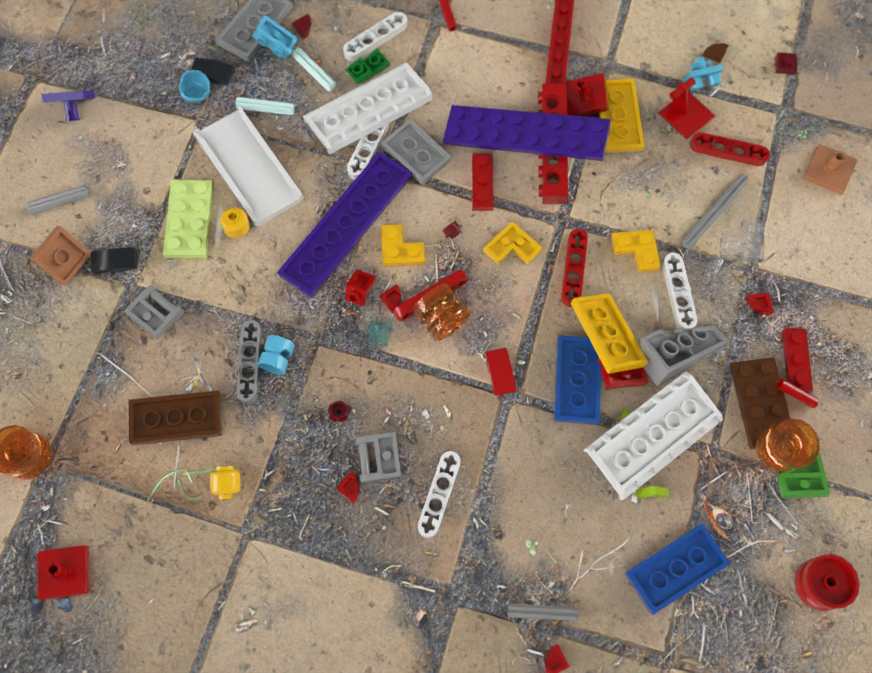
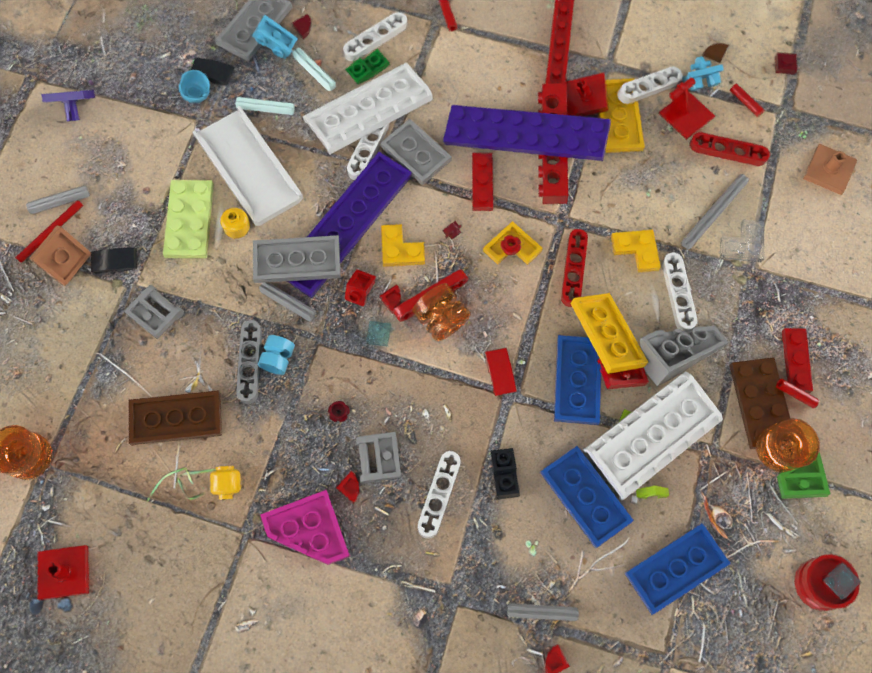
(61, 220): none -> red bar
(287, 301): none -> light grey axle
(296, 259): none -> light grey plate
(308, 528): none -> dark pink plate
(504, 473): none -> black slope
(510, 250): none -> red plate
(586, 496): none -> blue plate
(648, 81): none -> white beam
(747, 100): none -> red piece
(761, 303): red tile -> none
(842, 581): none -> clear light blue plate

